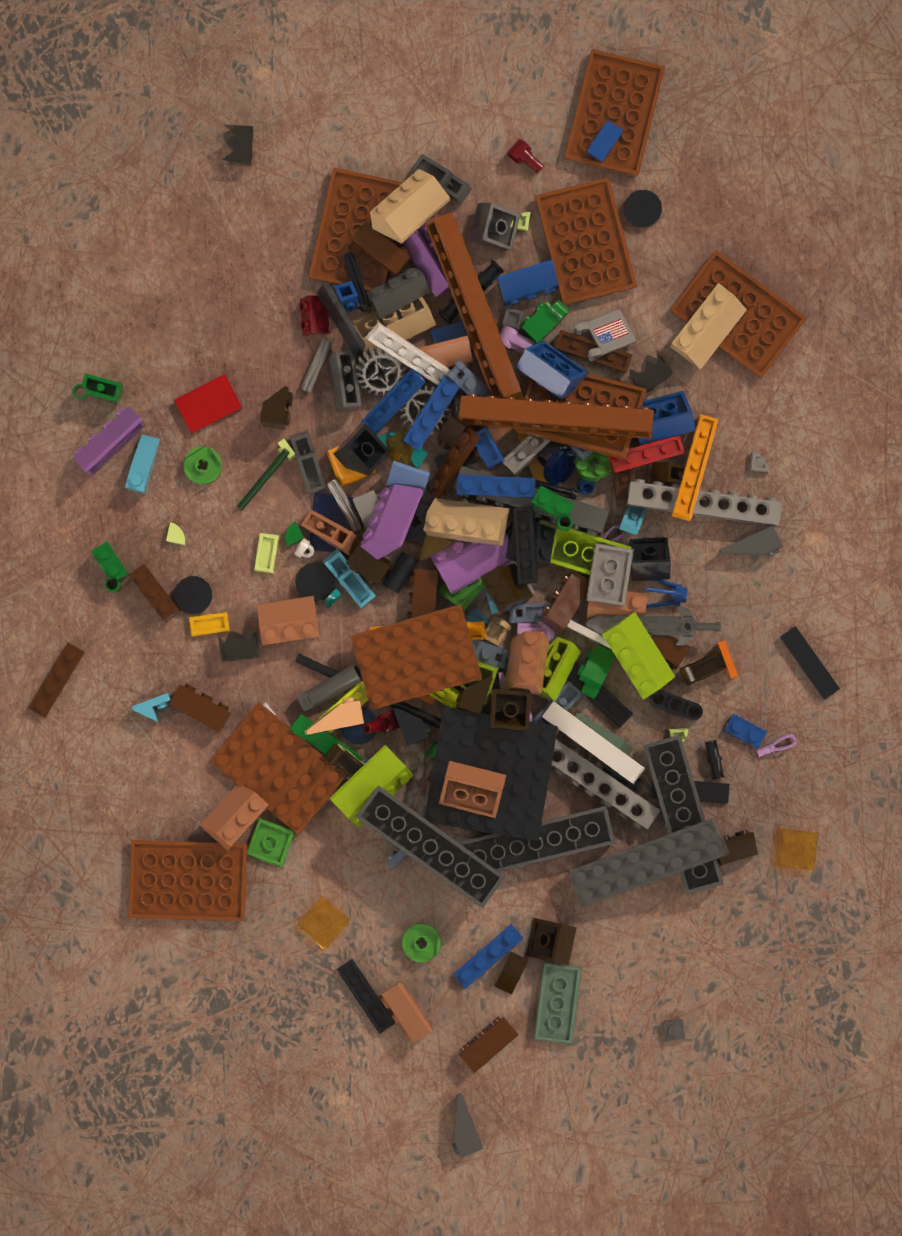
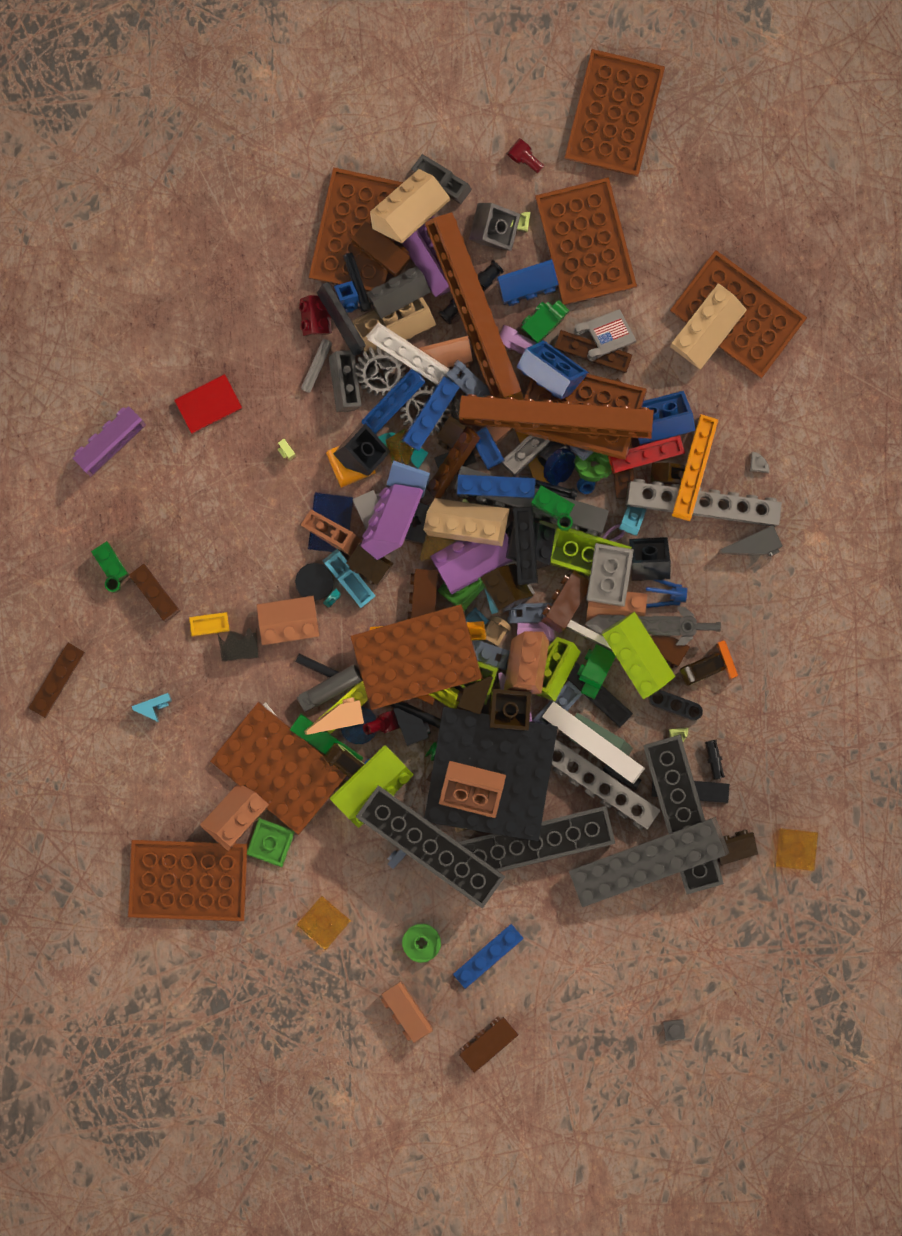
(100, 389): green hinge -> none
(142, 464): medium azure slope -> none
(175, 535): yellowish green tile -> none
(193, 595): black tile -> none
(200, 707): reddish brown brick -> none
(203, 454): bright green plate -> none
(240, 141): clear smoke piece -> none
(263, 479): dark green bar -> none
(266, 553): yellowish green tile -> none
(275, 409): dark brown slope -> none
(293, 534): green tile -> none
(301, 548): white tile -> none
(307, 461): dark grey slope -> none
(345, 505): light grey axle -> none
(365, 996): black tile -> none
(400, 572): black pin -> none
(449, 332): blue tile -> none
(465, 1134): dark grey slope -> none
(511, 972): dark brown slope -> none
(513, 318): flat silver tile -> none
(551, 941): dark brown slope -> none
(557, 1003): sand green piece -> none
(604, 141): blue tile -> none
(643, 208): black tile -> none
(652, 373): clear smoke piece -> none
(745, 731): blue plate -> none
(771, 747): lavender piece -> none
(809, 663): black tile -> none

